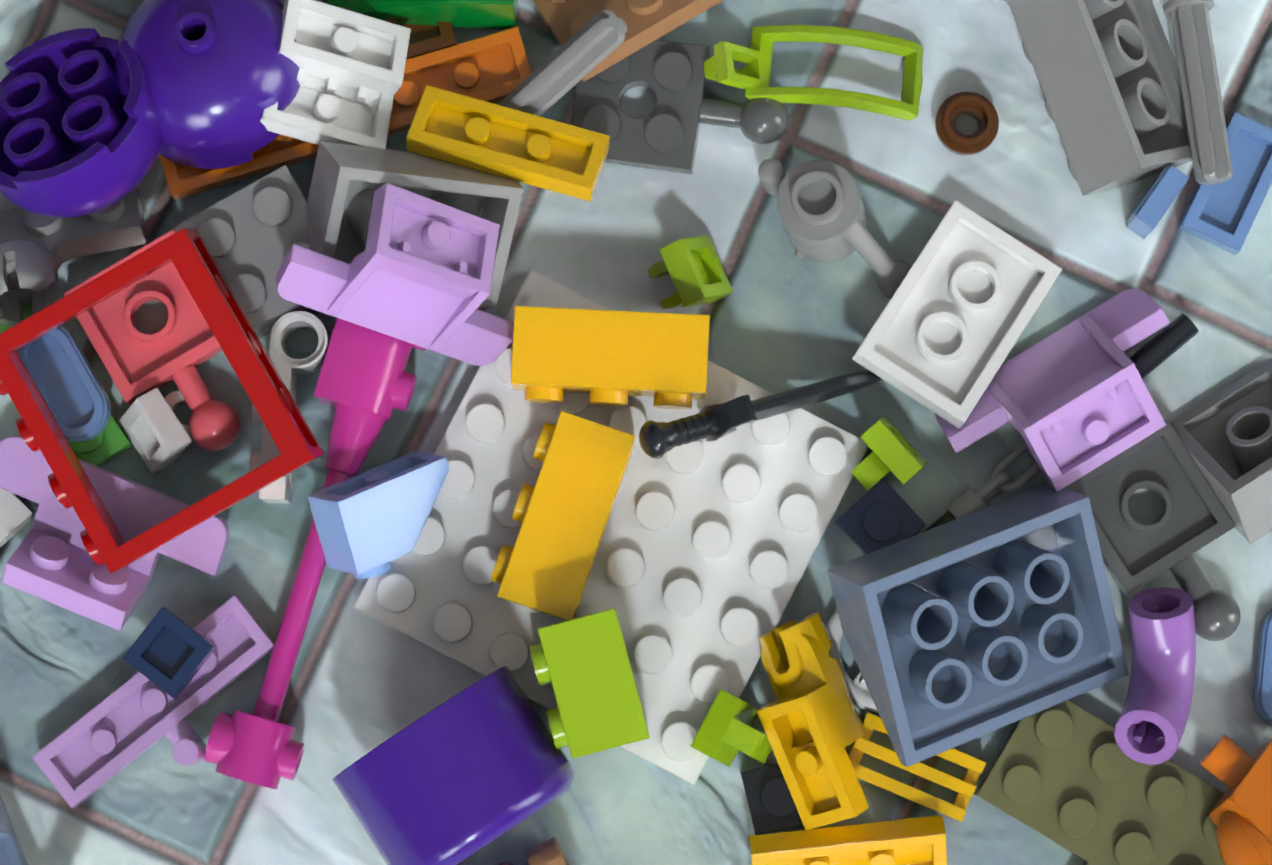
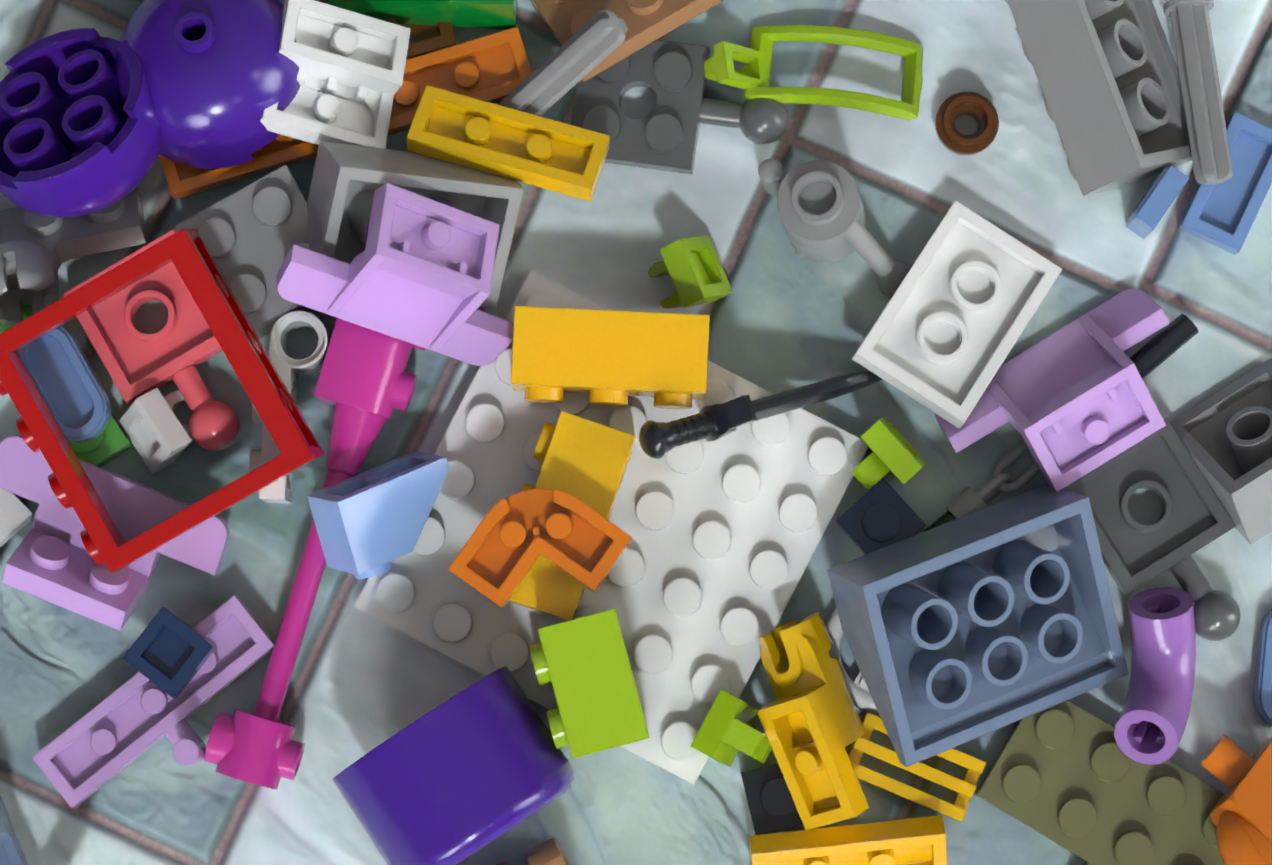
(536, 525): none -> orange plate

